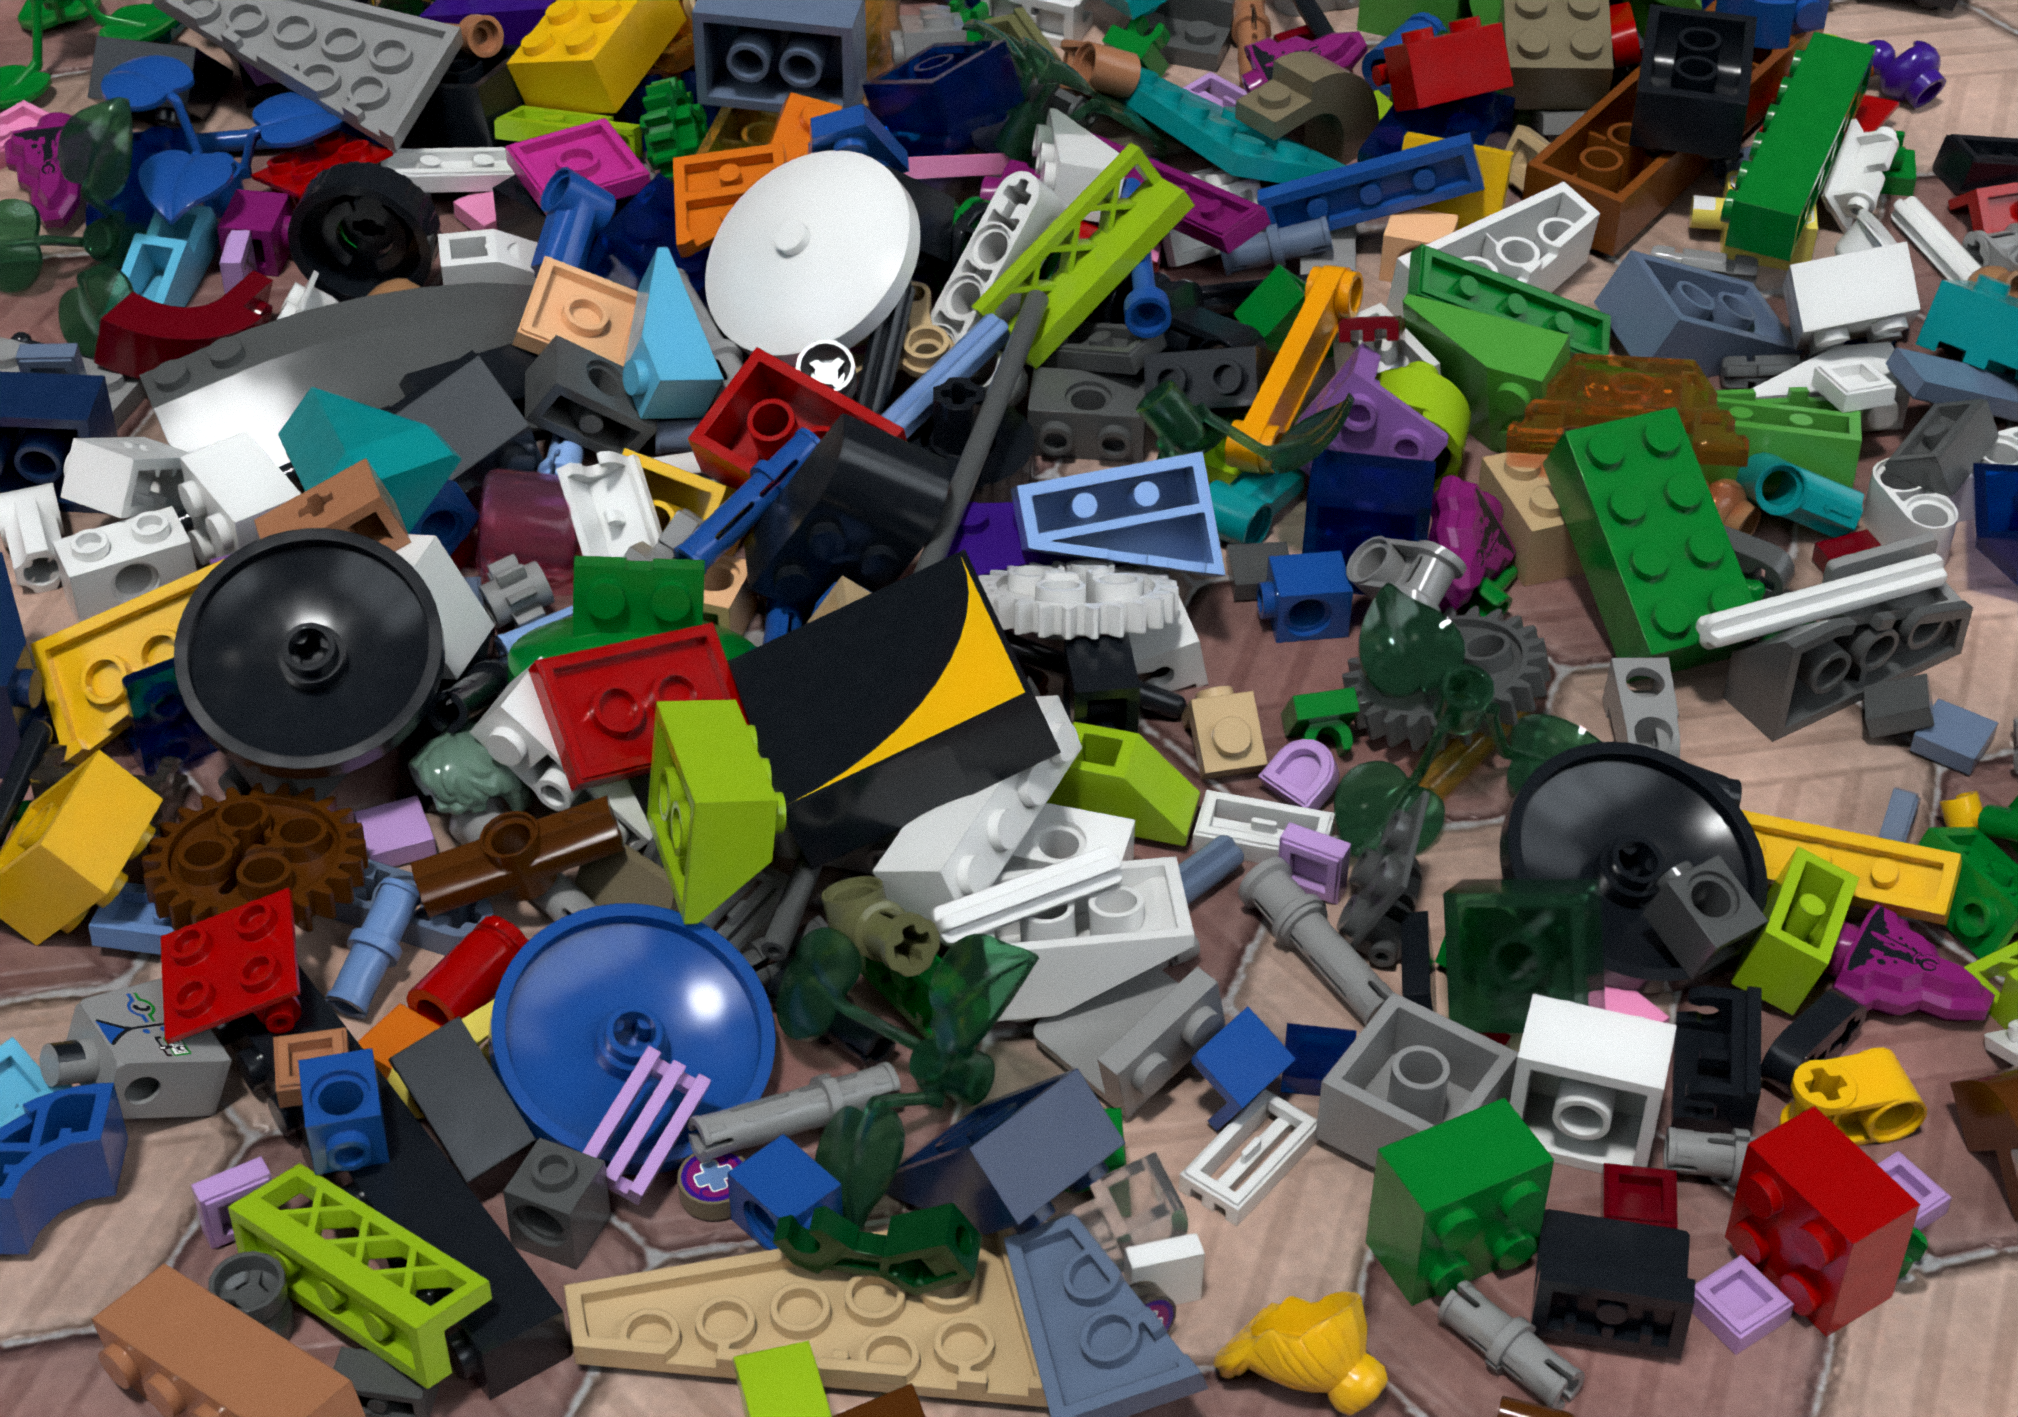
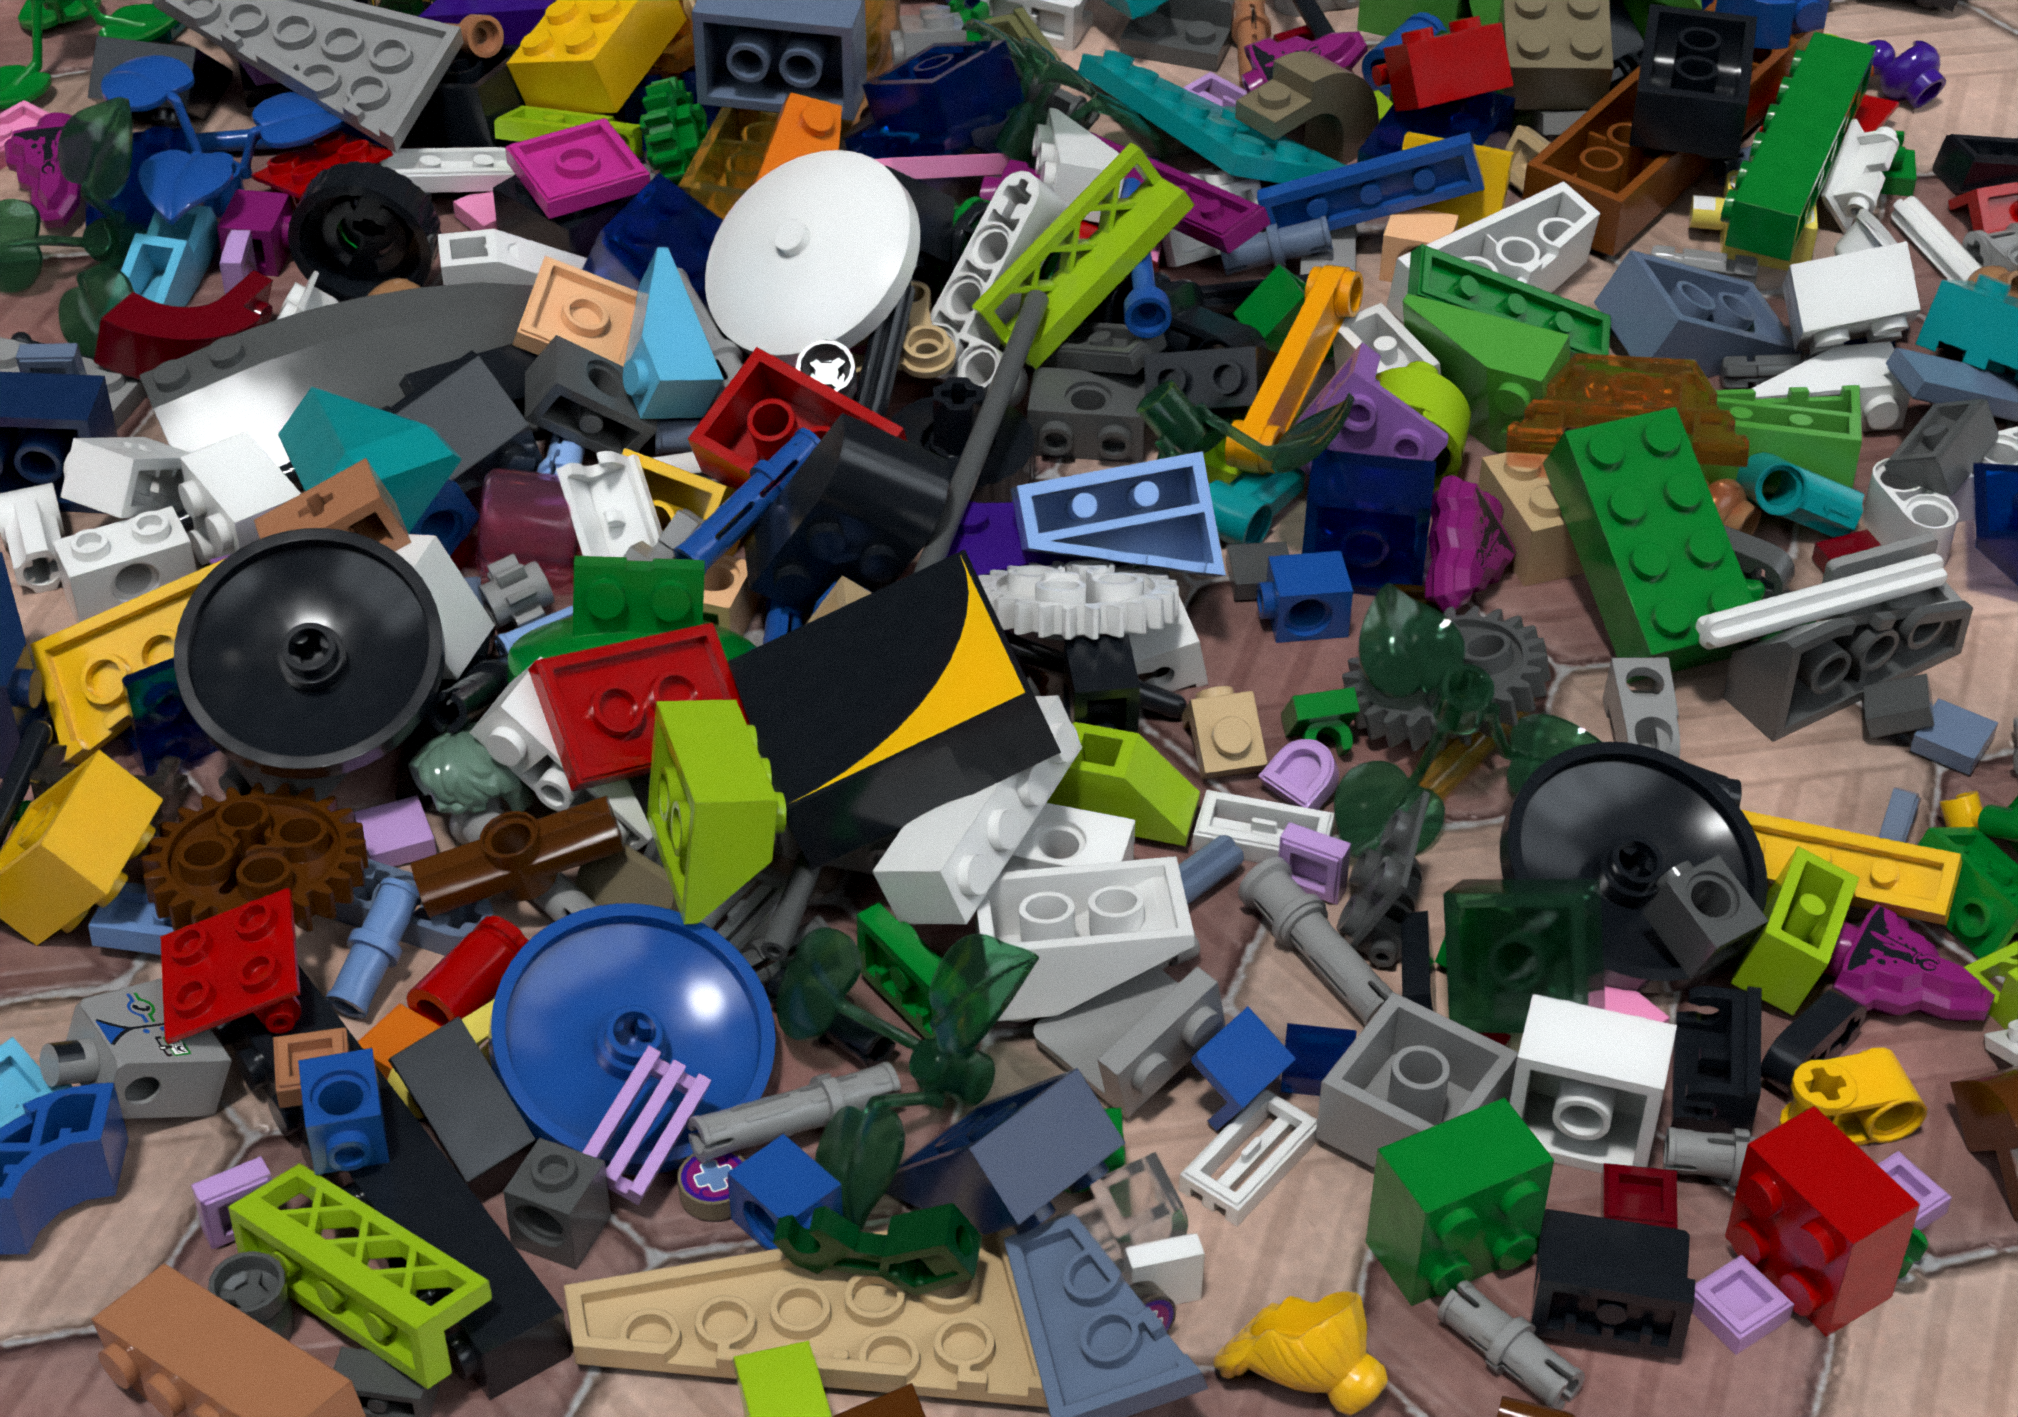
(575, 215): blue piece -> none
(711, 185): orange wing -> none
(859, 132): blue wing -> none
(881, 926): olive connector -> none
(959, 361): medium blue axle -> none
(1027, 895): white axle -> none
(1104, 67): nougat piece -> none
(1144, 46): green tile -> none
(1371, 328): dark red tile -> none
(1416, 568): light grey piece -> none
(1492, 594): green hand -> none
(1624, 36): red beam -> none
(1853, 385): white tile -> none

